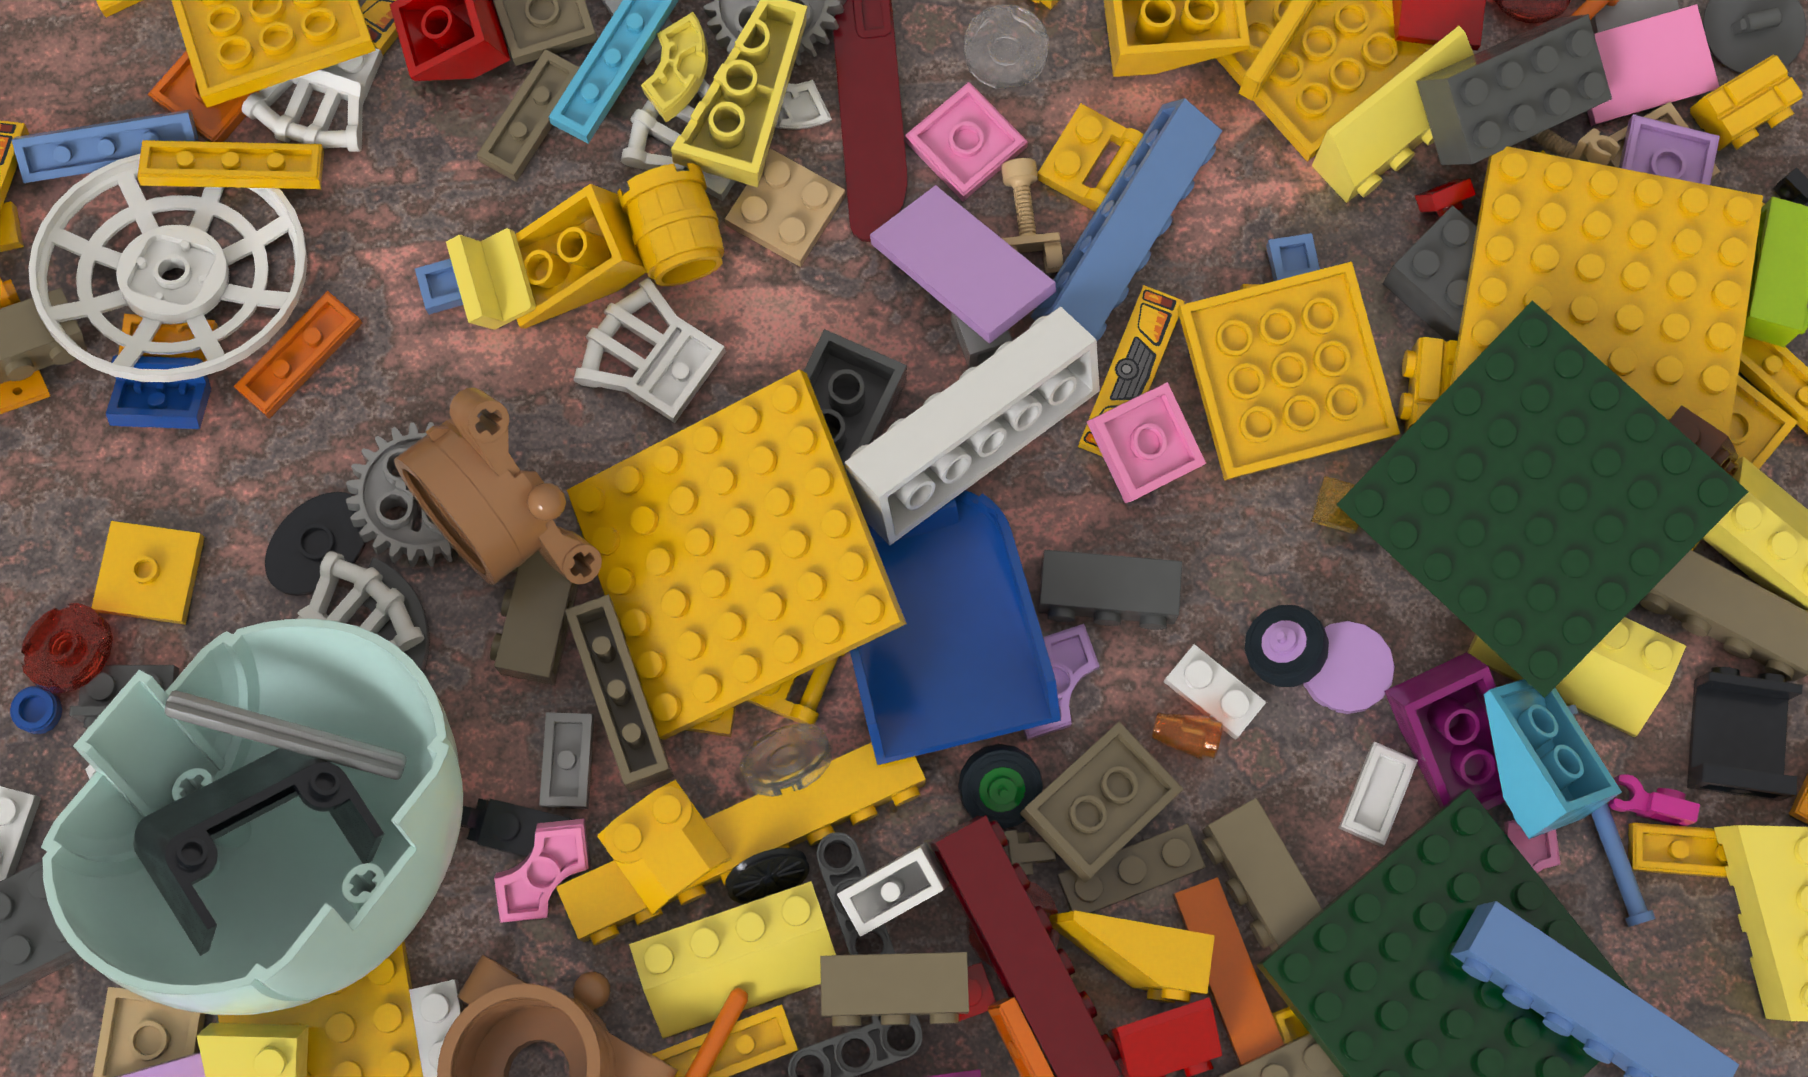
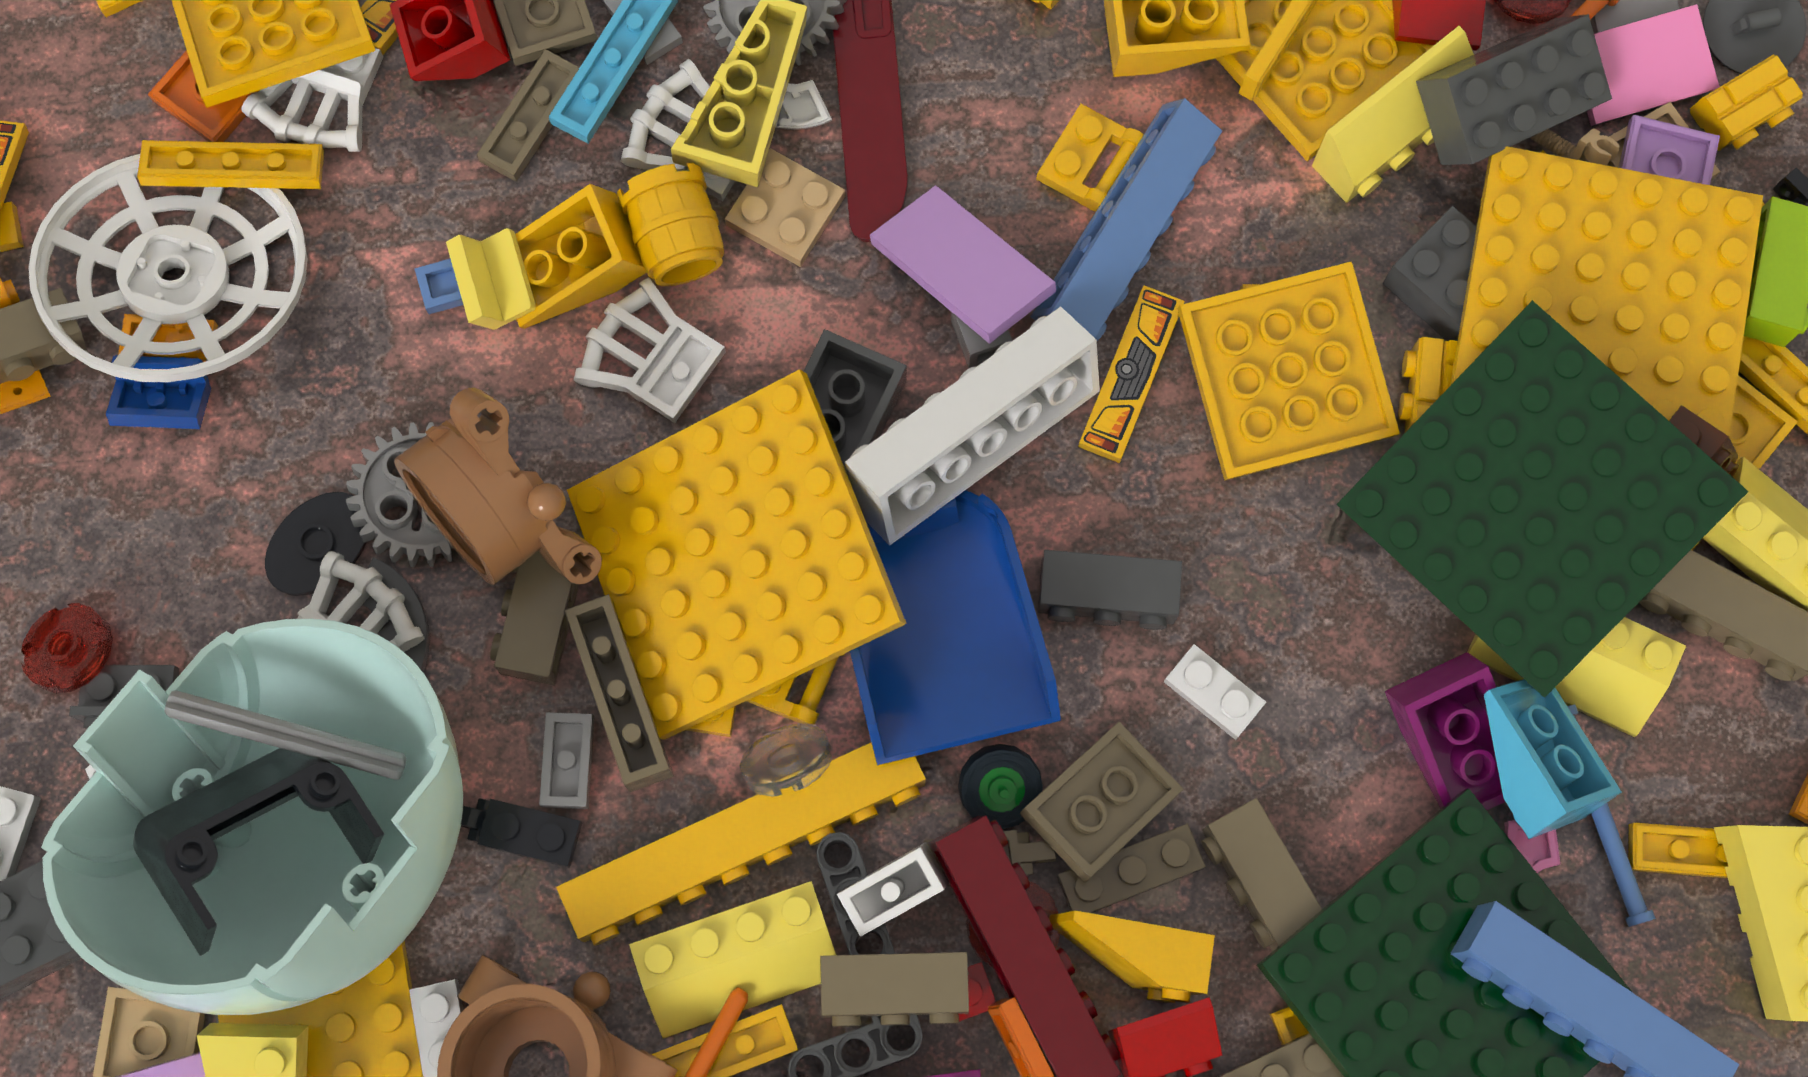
(36, 710): blue tile -> none
(97, 145): medium blue plate -> none
(148, 572): yellow plate -> none
(298, 354): orange tile -> none
(557, 853): bright pink tile -> none
(662, 845): yellow slope -> none
(680, 69): light yellow tile -> none
(767, 874): black wheel -> none
(965, 141): bright pink tile -> none
(1006, 46): clear tile -> none
(1019, 175): tan bar -> none
(1071, 660): lavender tile -> none
(1146, 442): bright pink plate -> none
(1189, 733): clear orange cone -> none
(1232, 974): orange tile -> none
(1286, 645): black wheel -> none
(1292, 256): medium blue plate -> none
(1326, 510): clear yellow tile -> none
(1355, 671): lavender tile -> none
(1378, 794): white tile -> none
(1445, 196): red plate -> none
(1662, 806): dark pink plate -> none
(1741, 734): black panel -> none

